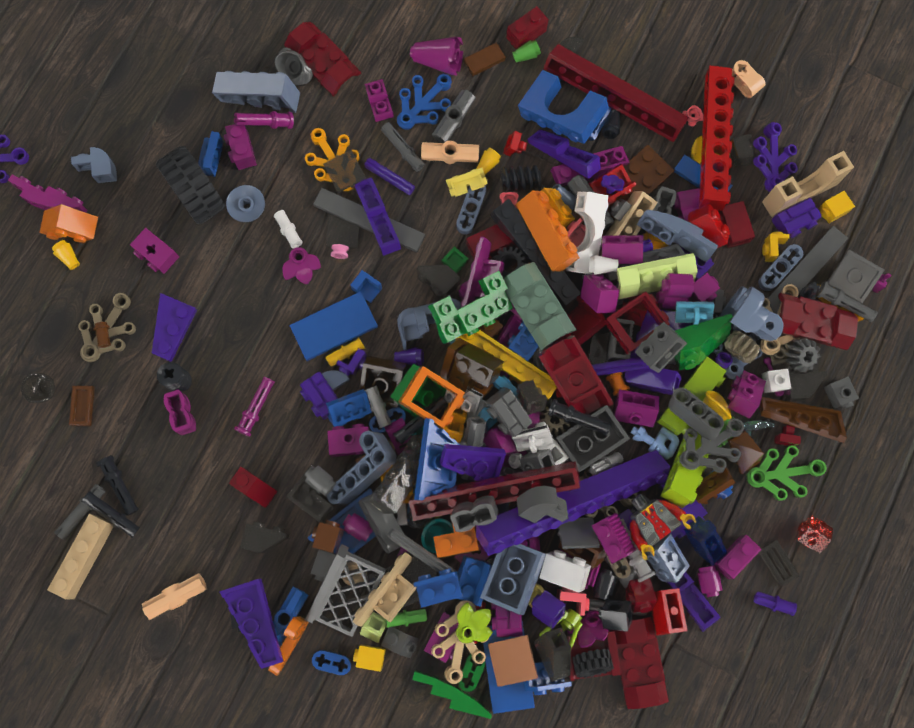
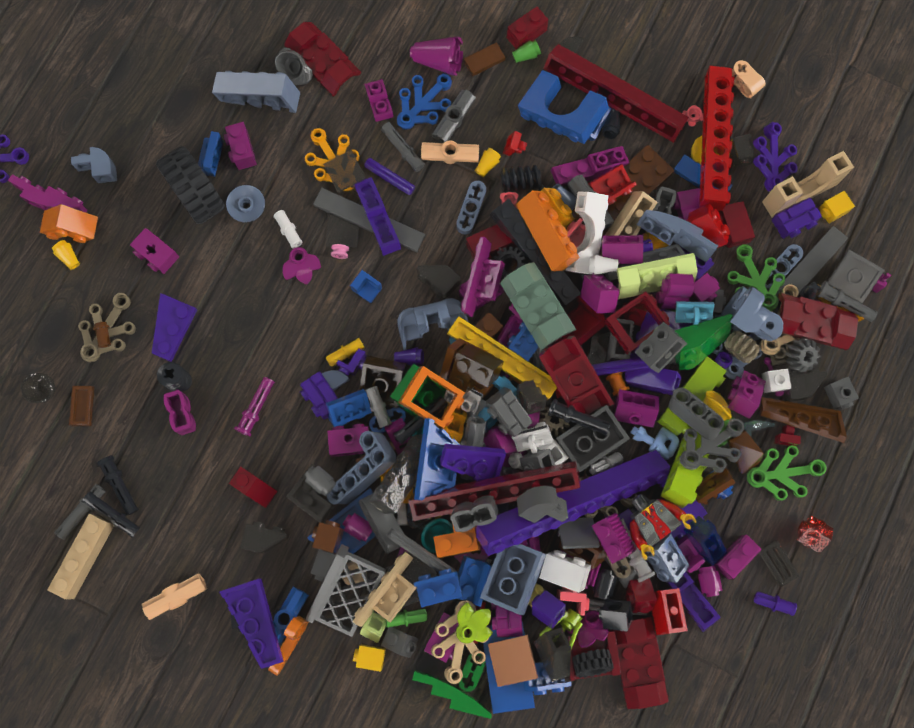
(273, 119): magenta pin -> none
(330, 667): blue beam -> none
(333, 326): blue tile -> none
(455, 260): green tile -> none
(458, 184): light yellow hinge -> none
(467, 319): bracket -> none
(558, 148): dark purple slope -> none
(612, 183): dark purple plant -> none
(619, 209): dark grey plate -> none
(693, 558): none -> magenta bracket
(758, 281): none -> bright green plant
(770, 248): yellow bracket -> none

